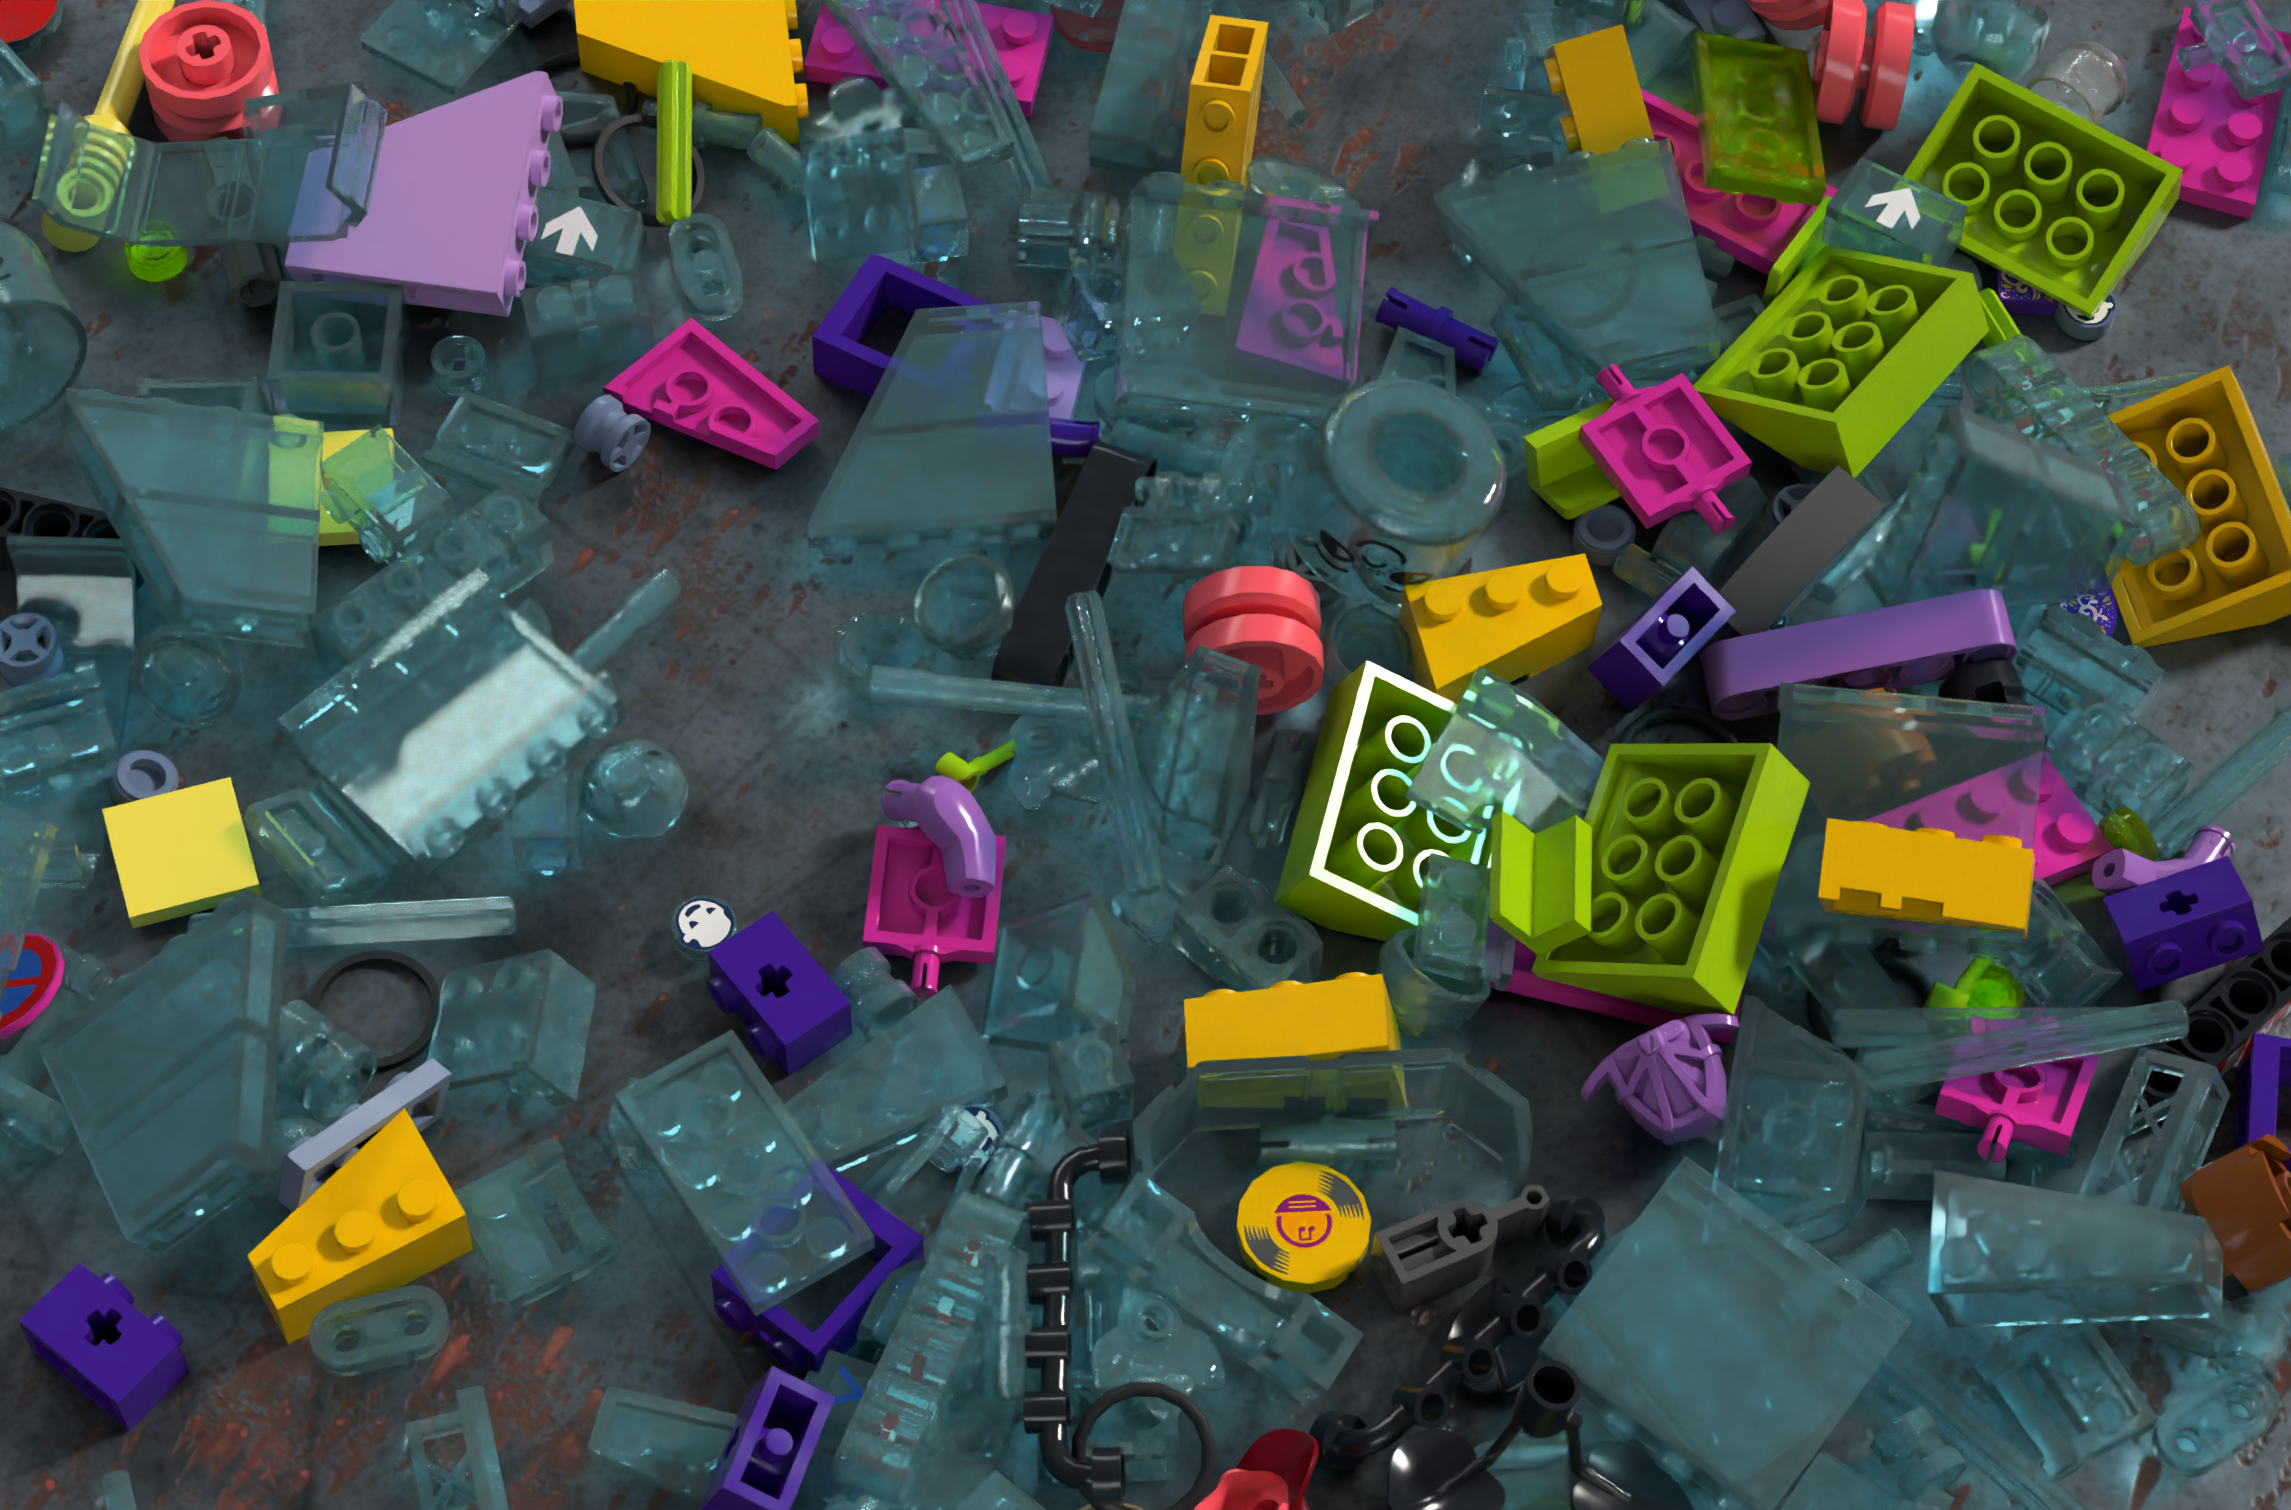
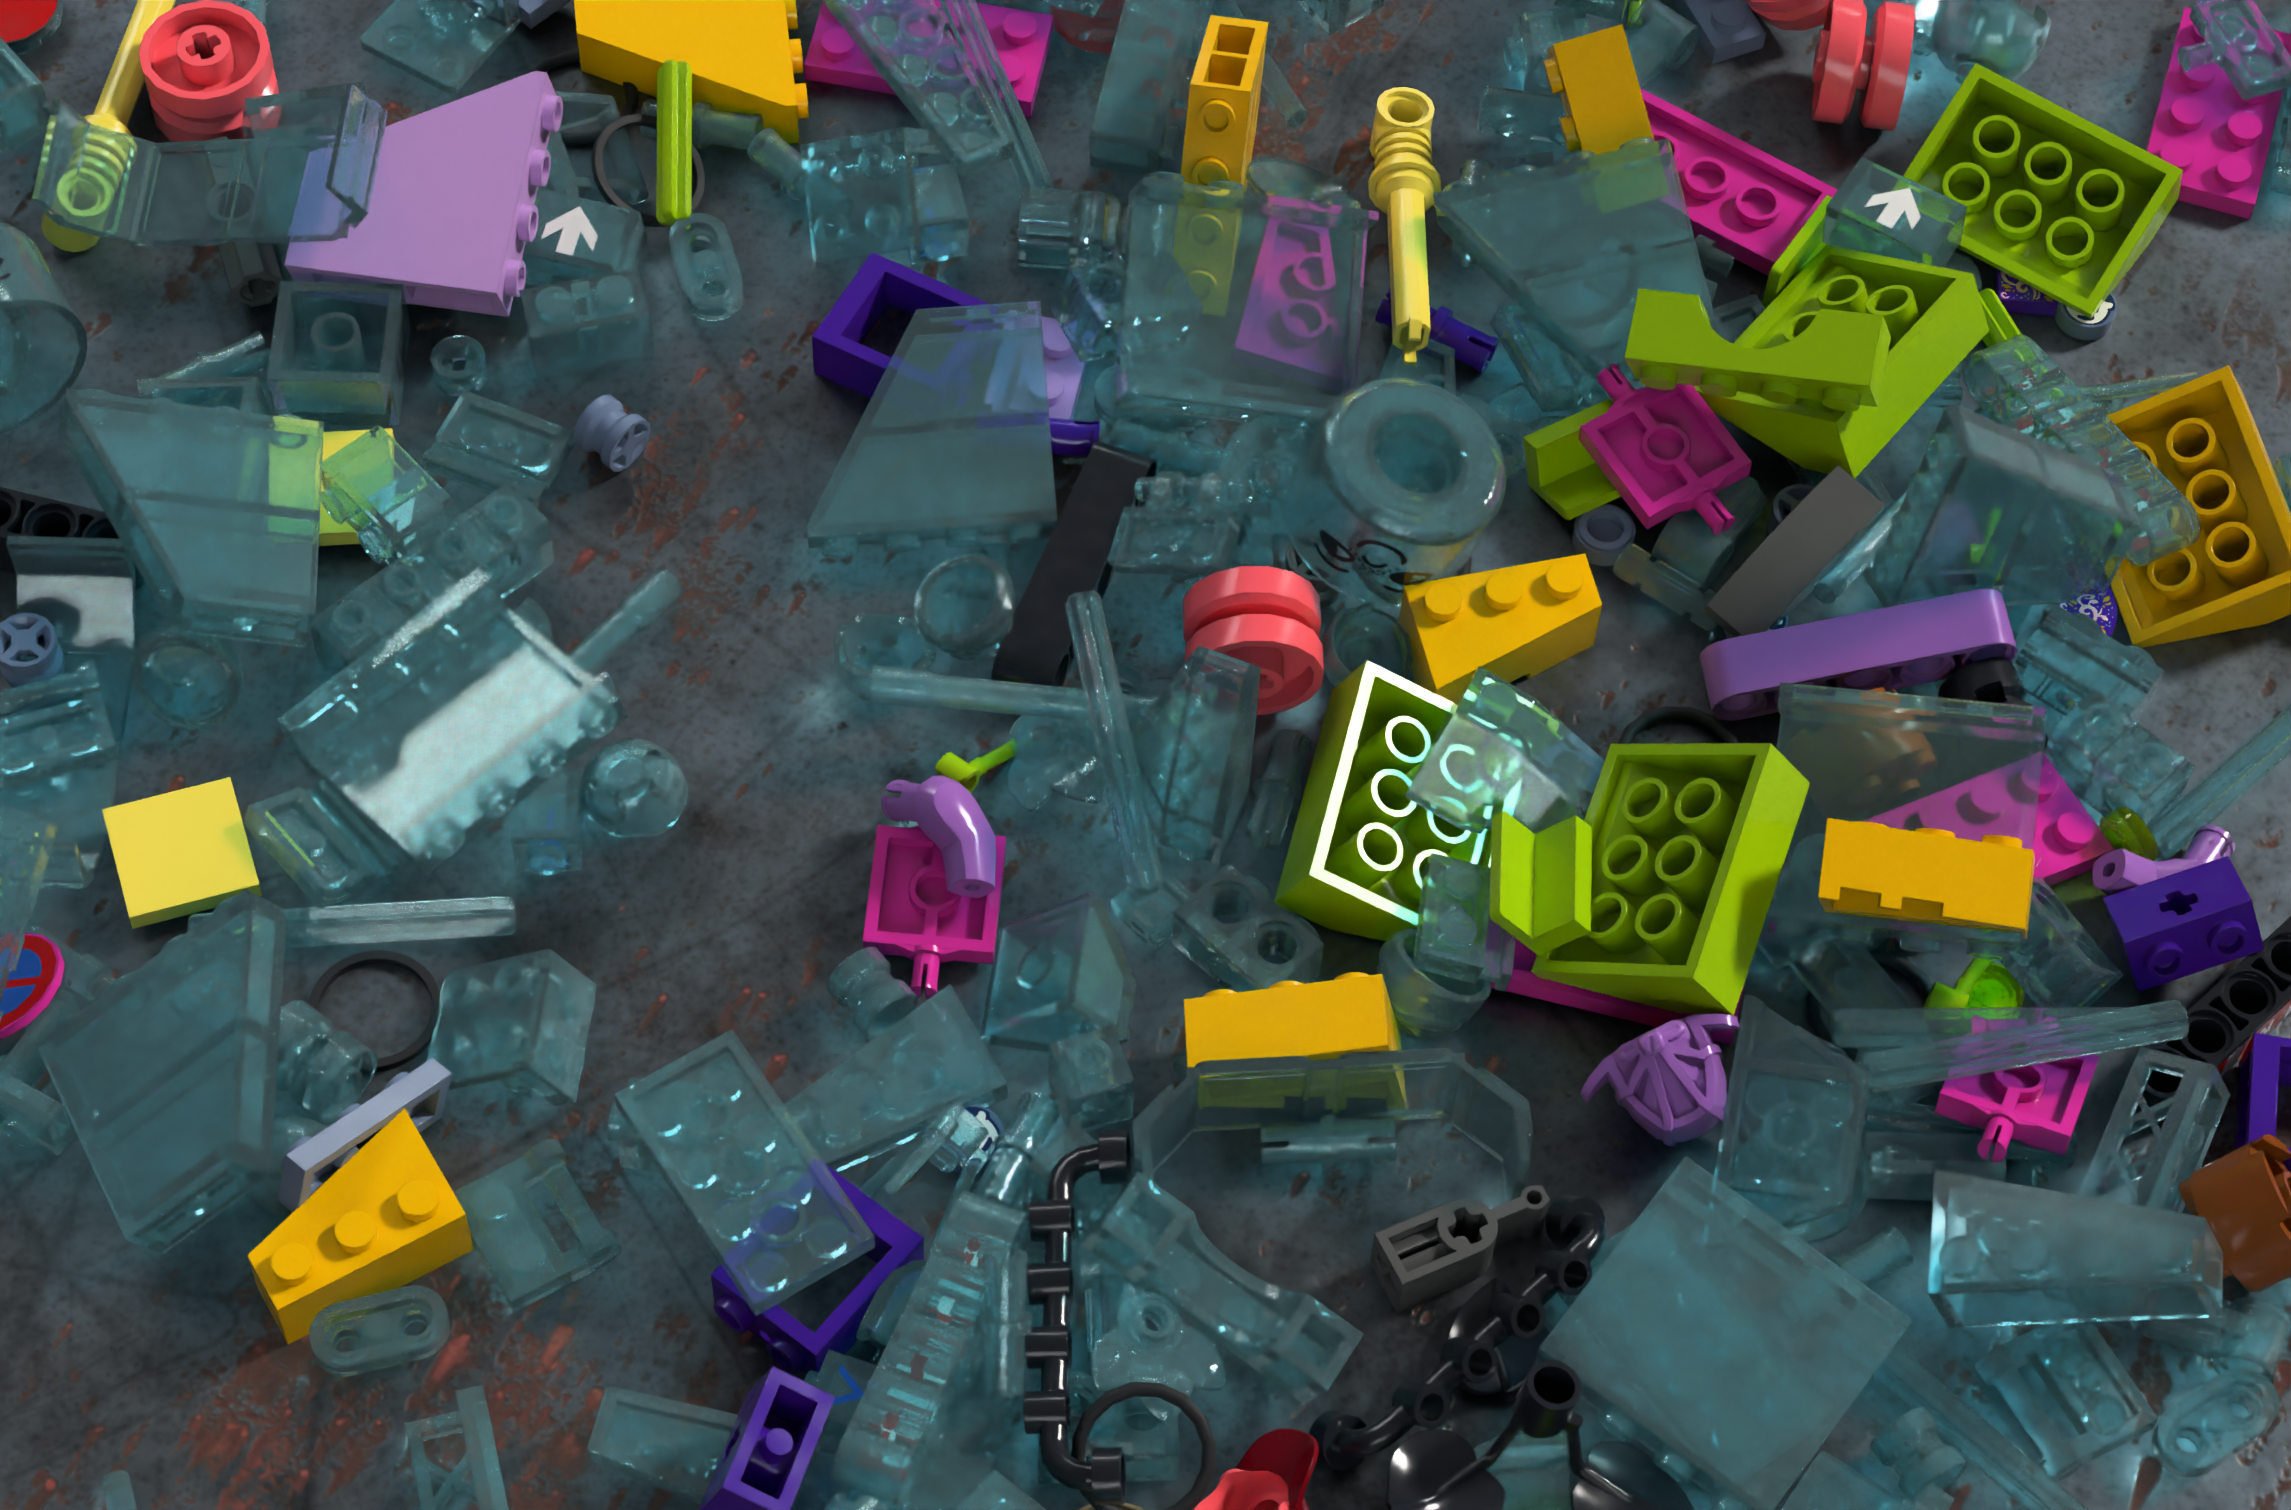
(71, 1332): dark purple brick -> none
(142, 776): sand blue tile -> none
(155, 263): clear neon green tile -> none
(227, 361): none -> clear light blue pin
(701, 926): tile -> none
(714, 396): dark pink wing -> none
(778, 994): dark purple brick -> none
(856, 110): clear light blue plate -> none
(1303, 1227): yellow tile -> none
(1404, 190): none -> light yellow piece
(1661, 639): dark purple brick -> none
(1757, 119): clear neon green plate -> none
(1831, 361): none -> lime arch
(2085, 77): clear helmet -> none

